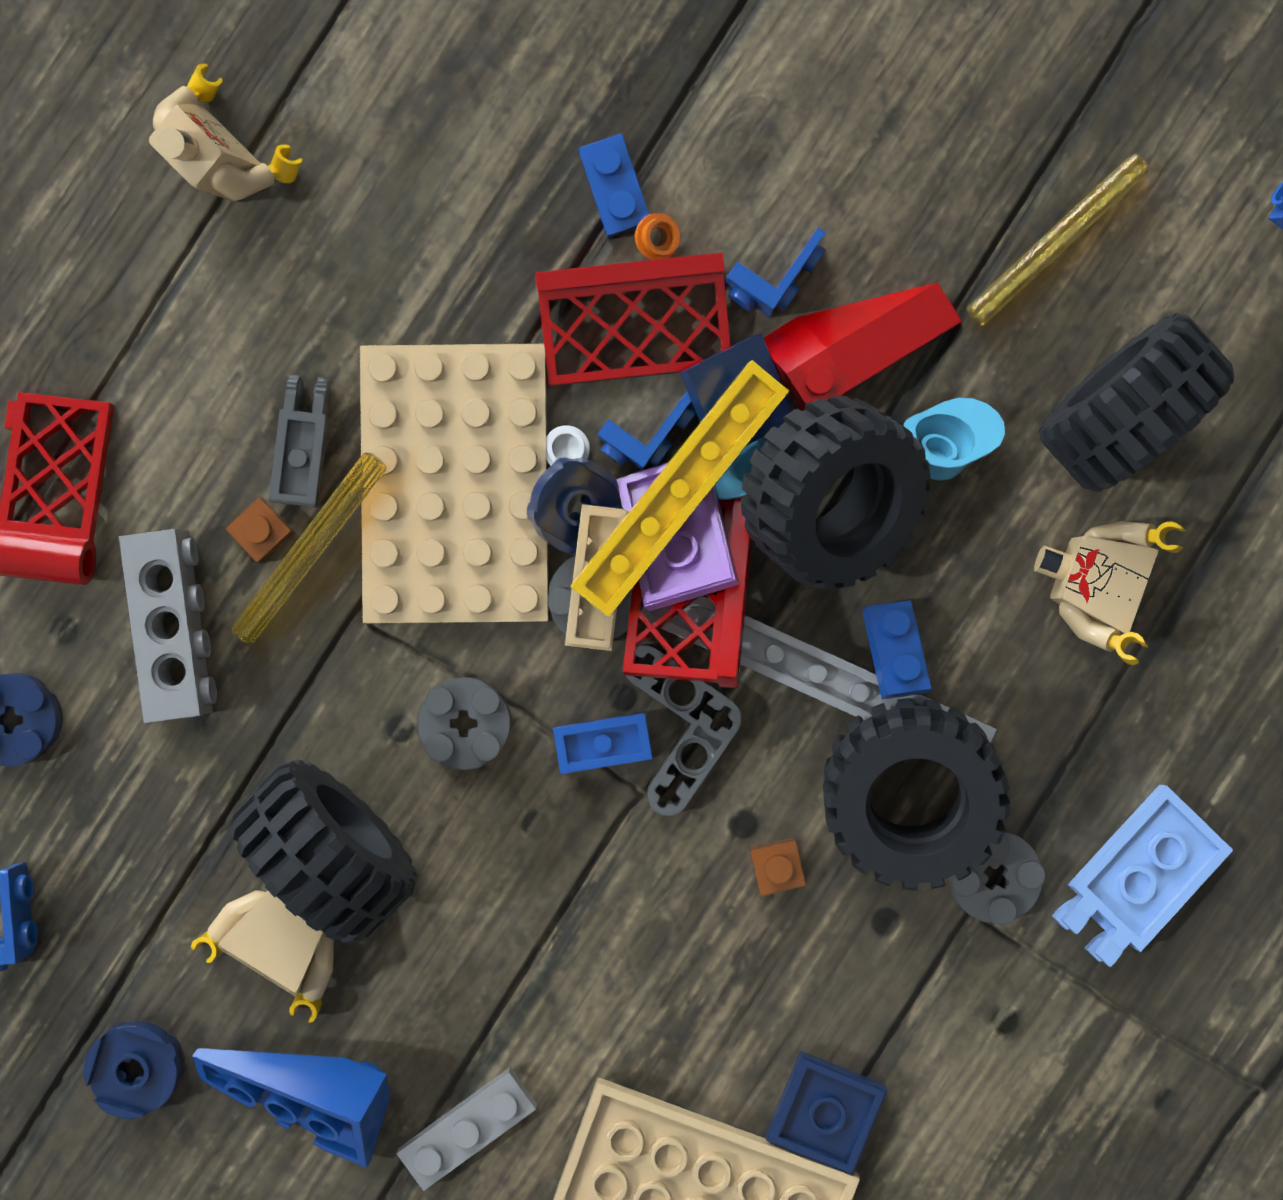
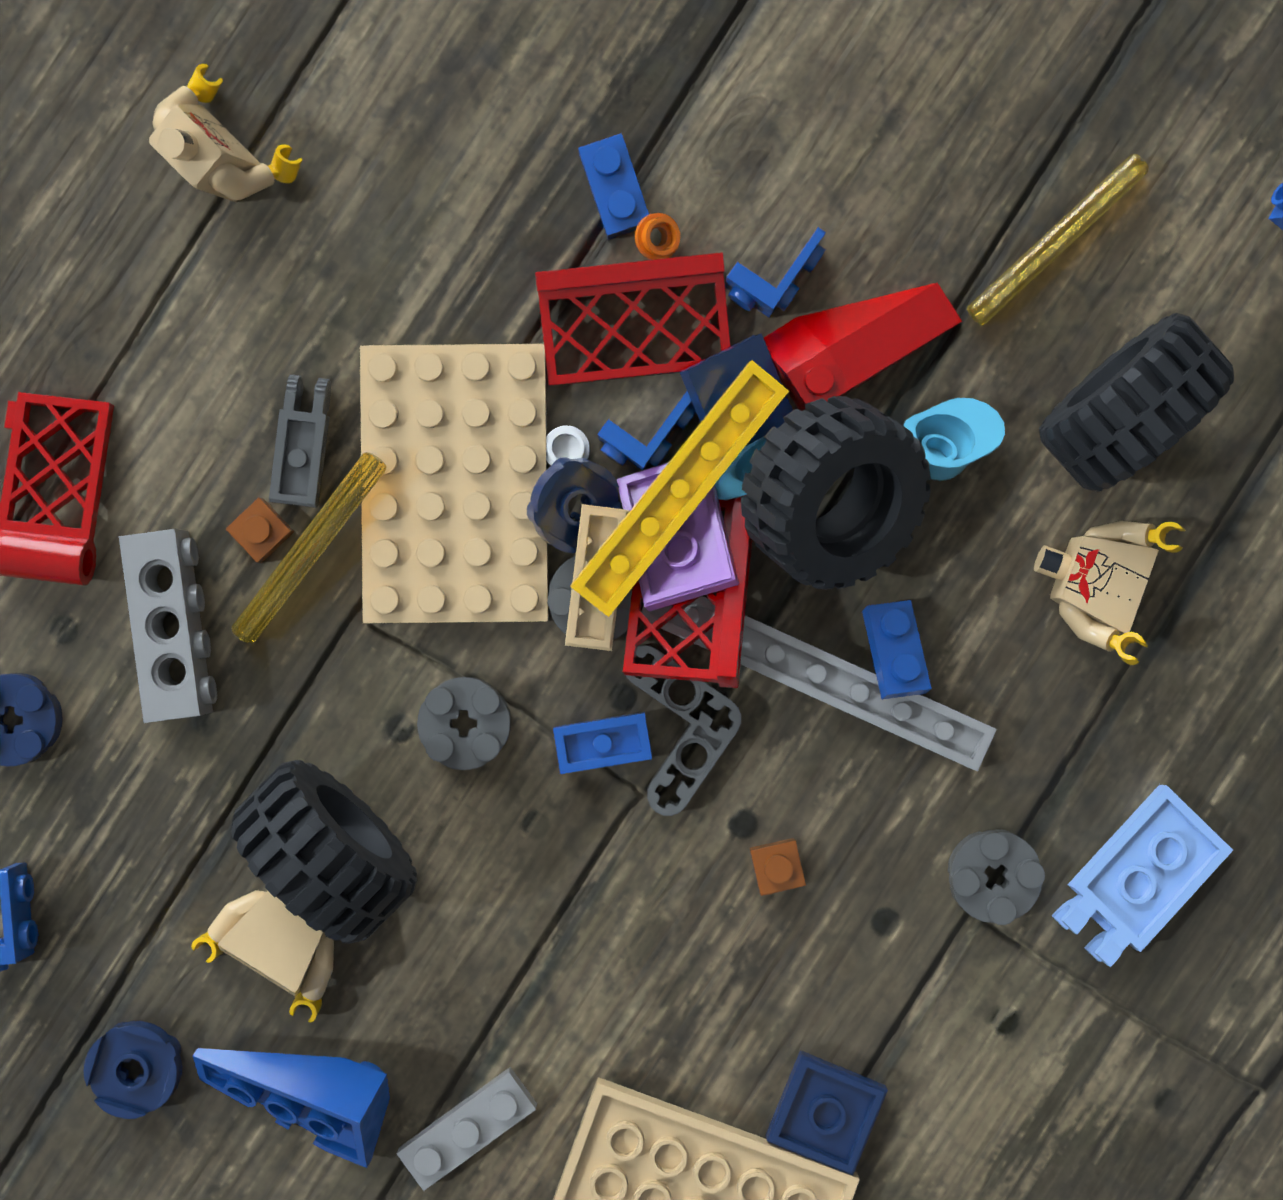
(927, 850): black tyre -> none

